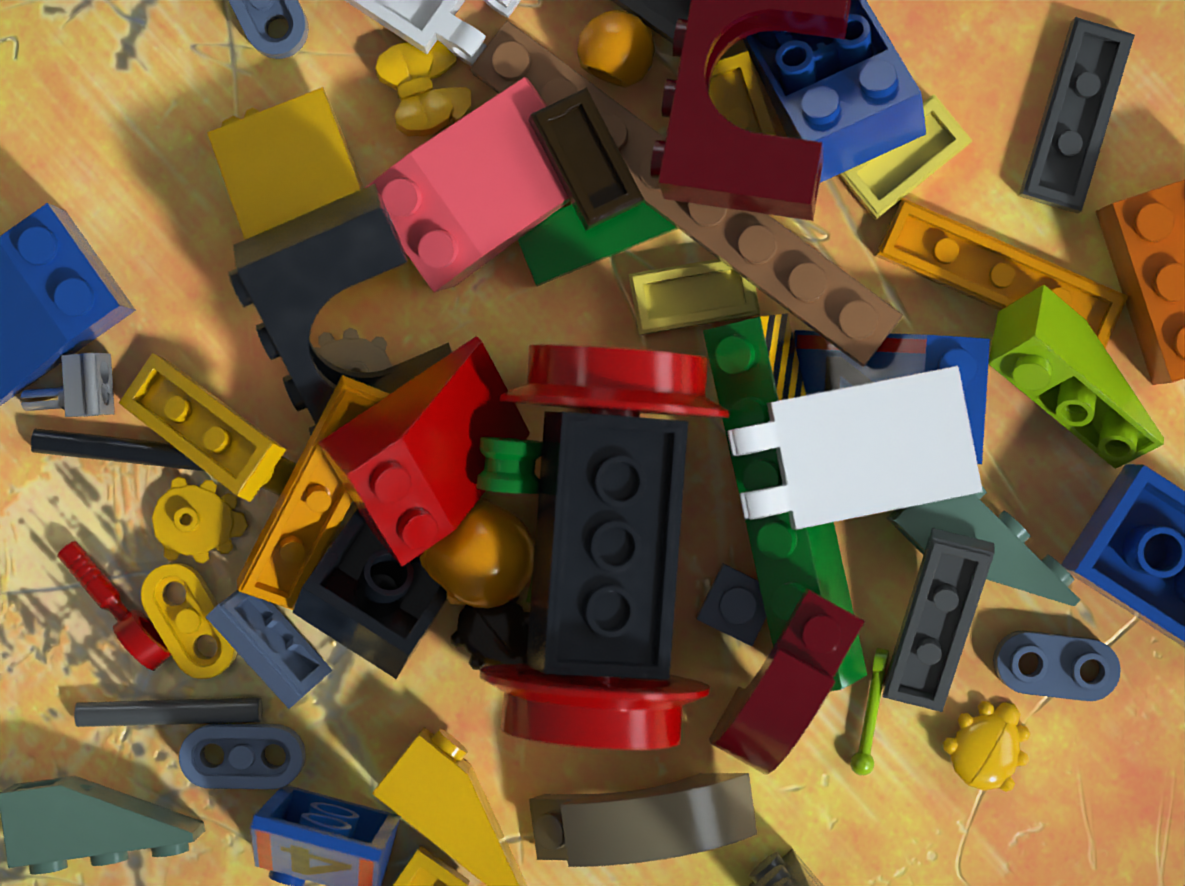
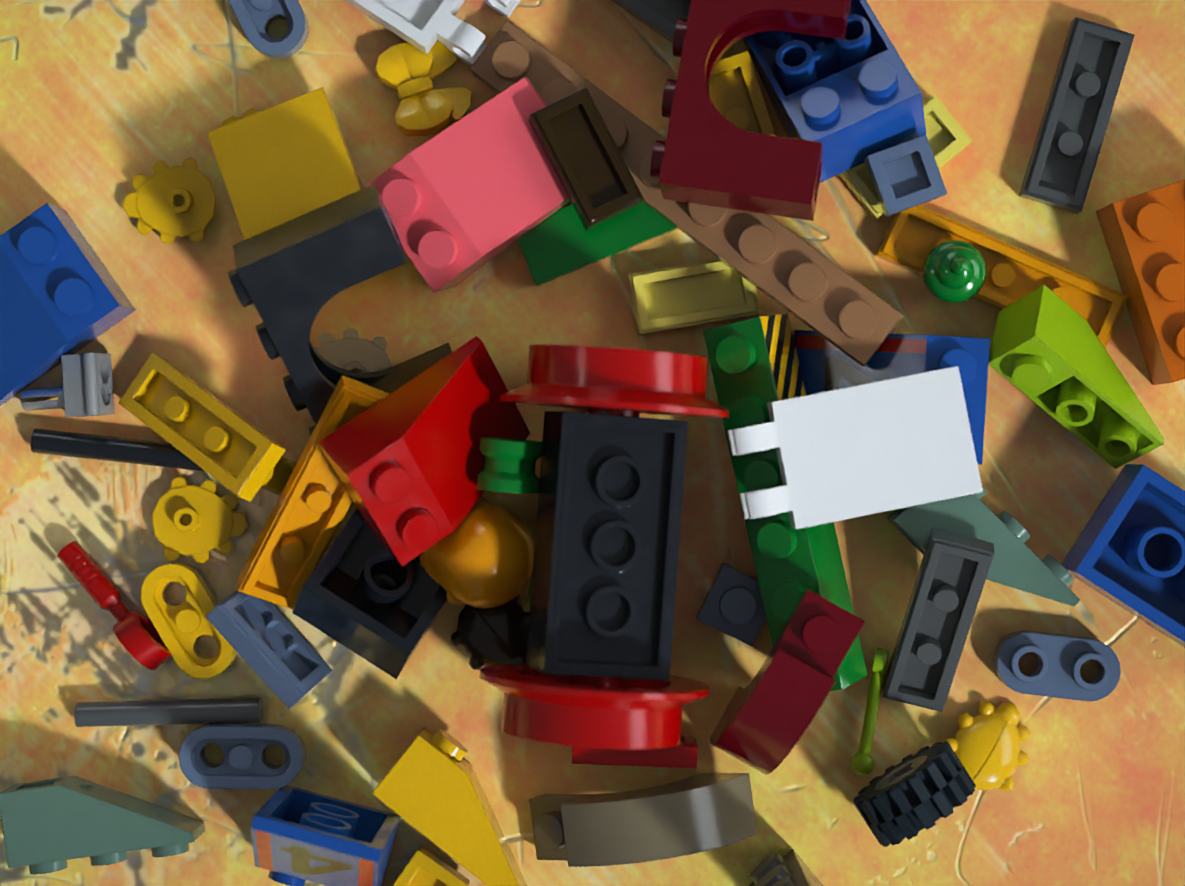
(172, 201): none -> yellow piece
(616, 48): light orange piece -> none
(679, 756): none -> red tile
(905, 176): none -> sand blue plate
(914, 794): none -> black wheel
(954, 271): none -> green plate

